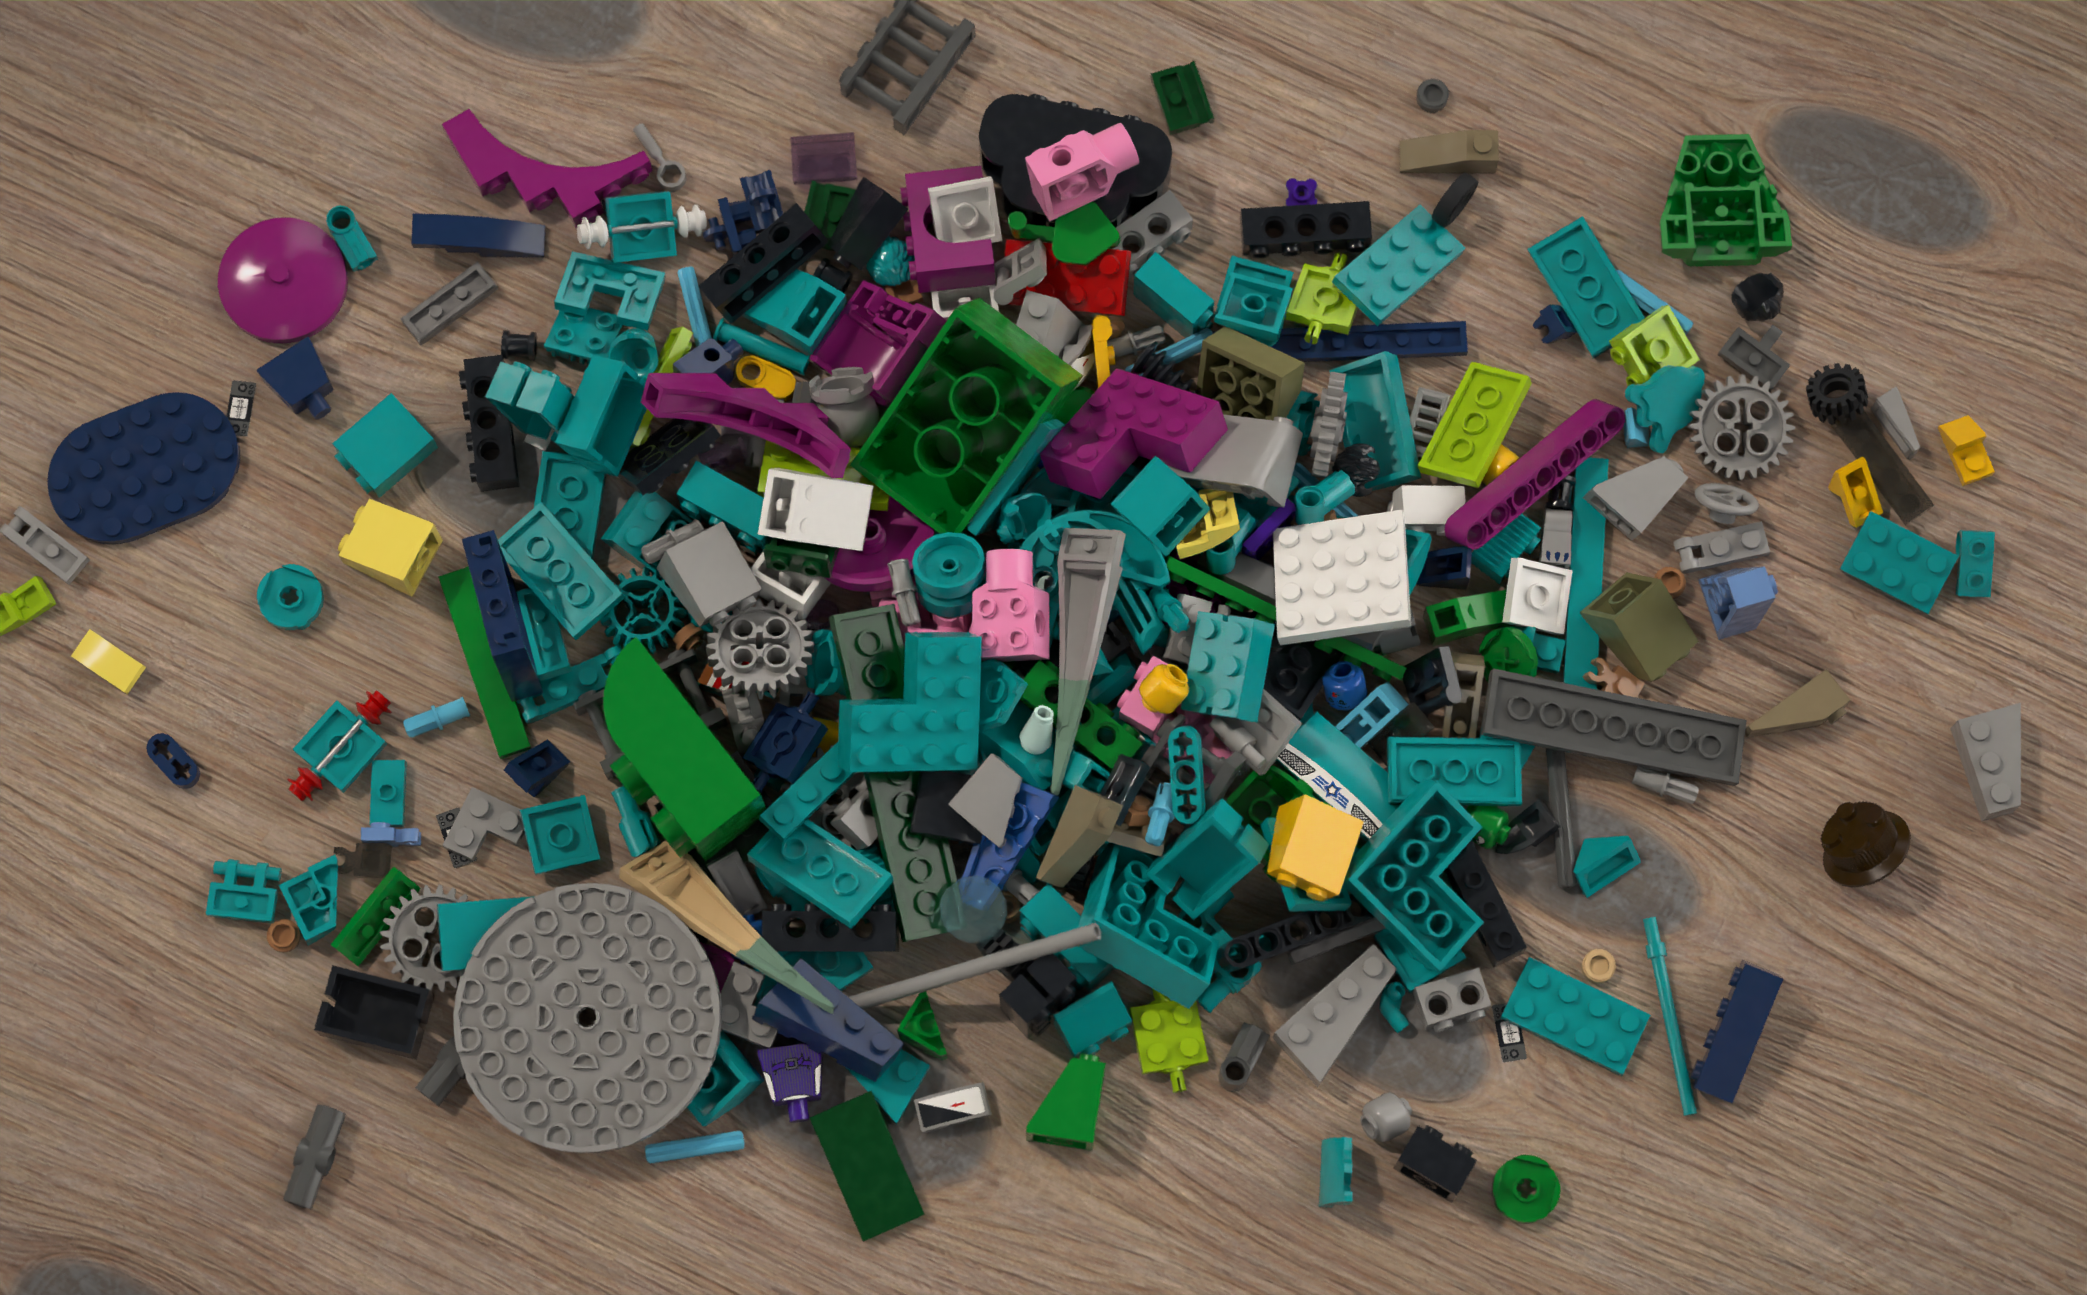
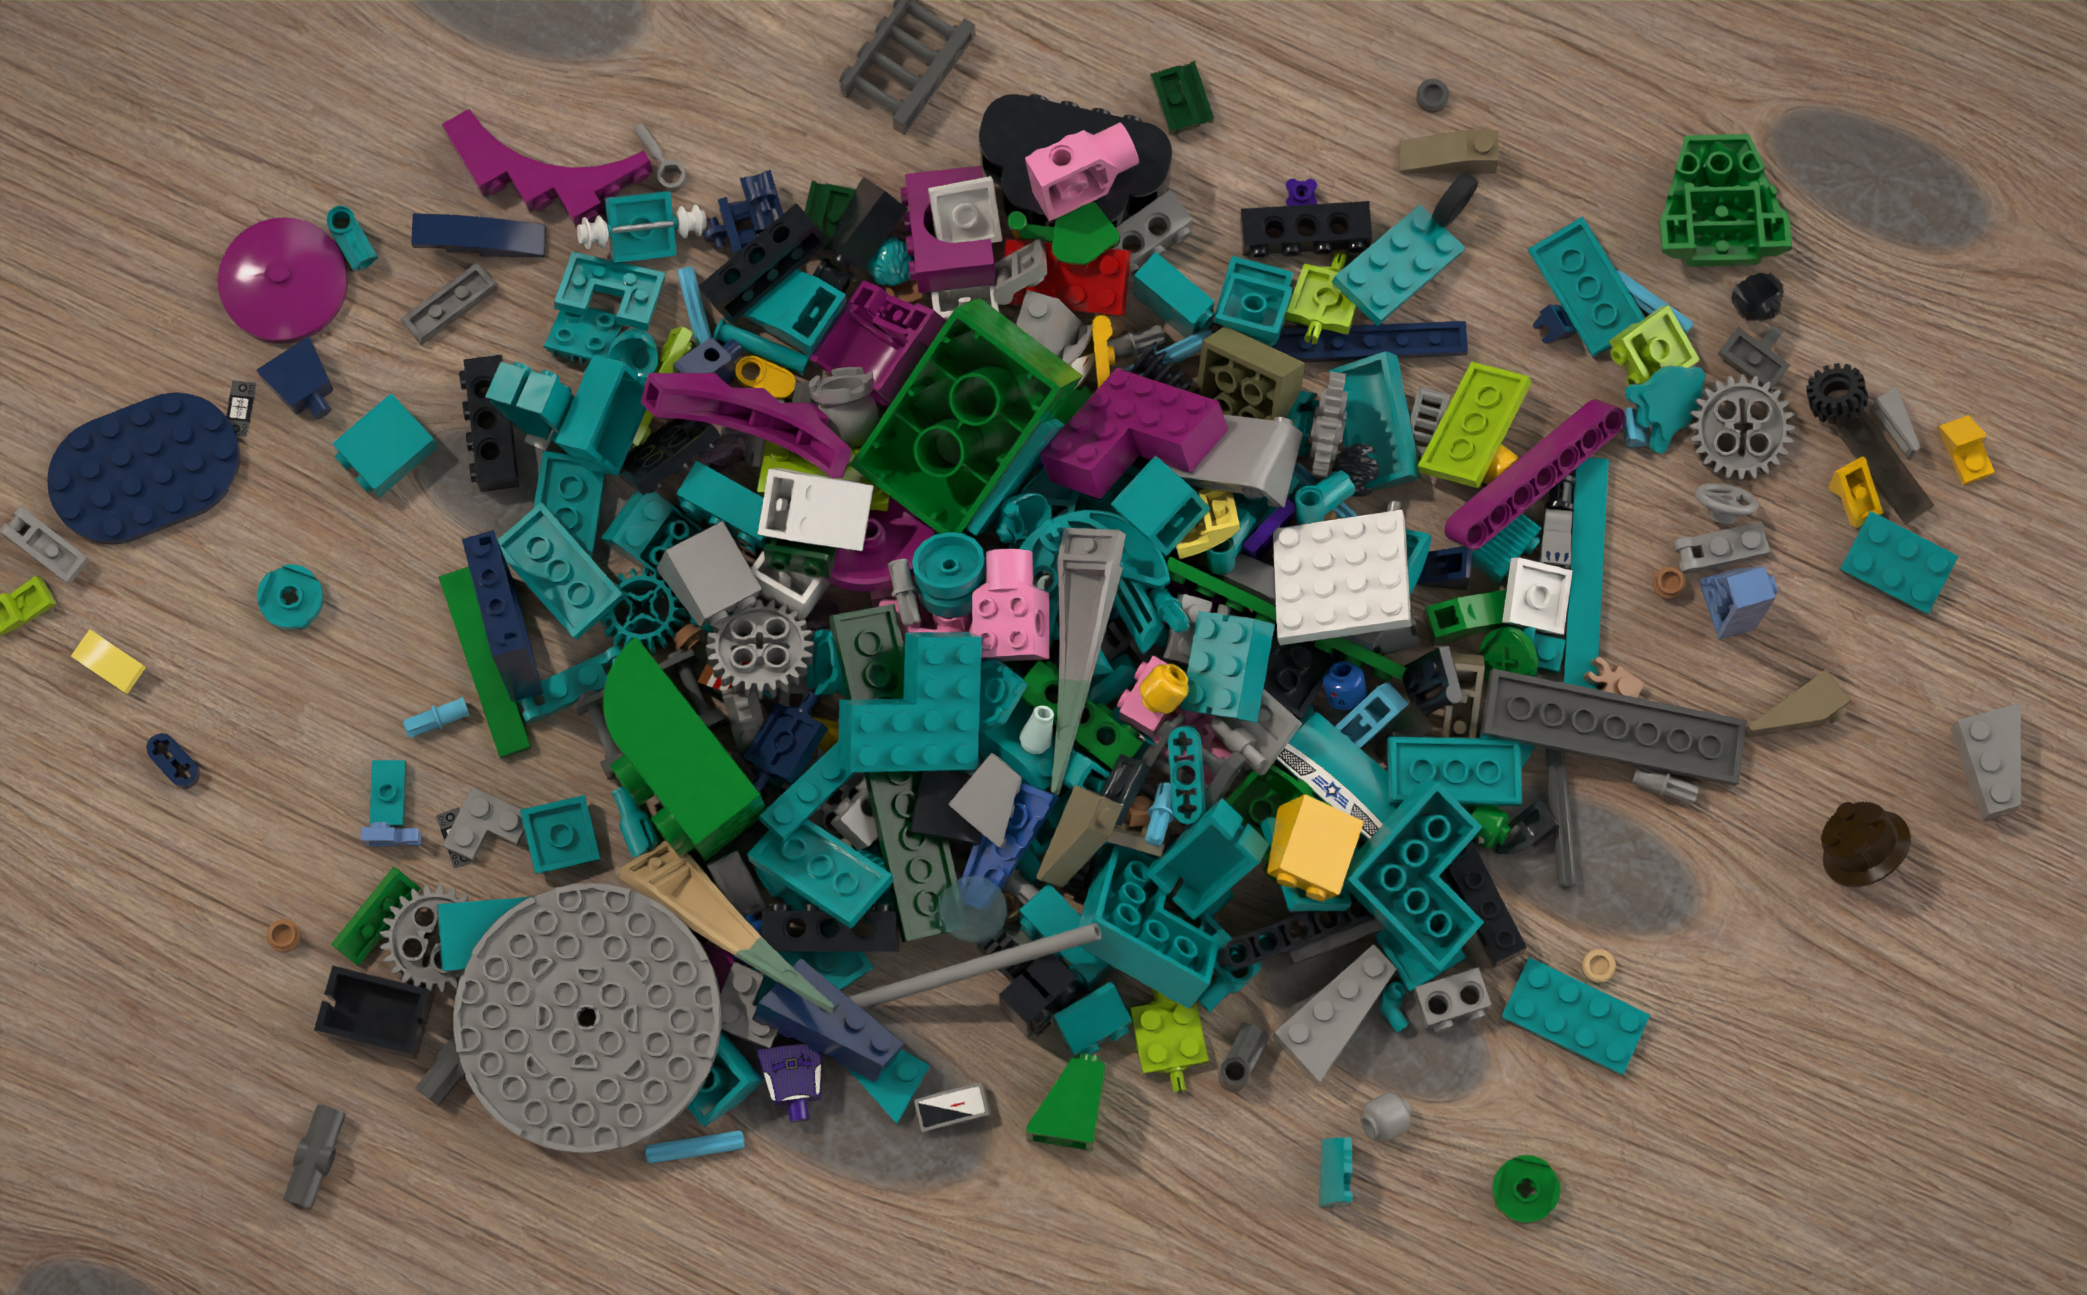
(240, 901): teal plate -> none
(314, 899): teal slope -> none
(339, 746): teal plate -> none
(368, 860): clear smoke plate -> none
(390, 546): light yellow slope -> none
(519, 345): black bush -> none
(537, 767): dark blue slope -> none
(543, 636): teal plate -> none
(655, 550): light grey axle -> none
(823, 158): clear purple plate -> none
(867, 1166): dark green tile -> none
(921, 1029): green slope -> none
(1428, 506): white brick -> none
(1436, 1163): black brick -> none
(1509, 1037): sticker -> none
(1603, 861): teal slope -> none
(1637, 495): light grey slope -> none
(1641, 625): olive slope -> none
(1656, 952): teal bar -> none
(1737, 1030): dark blue wedge -> none
(1974, 562): teal plate -> none

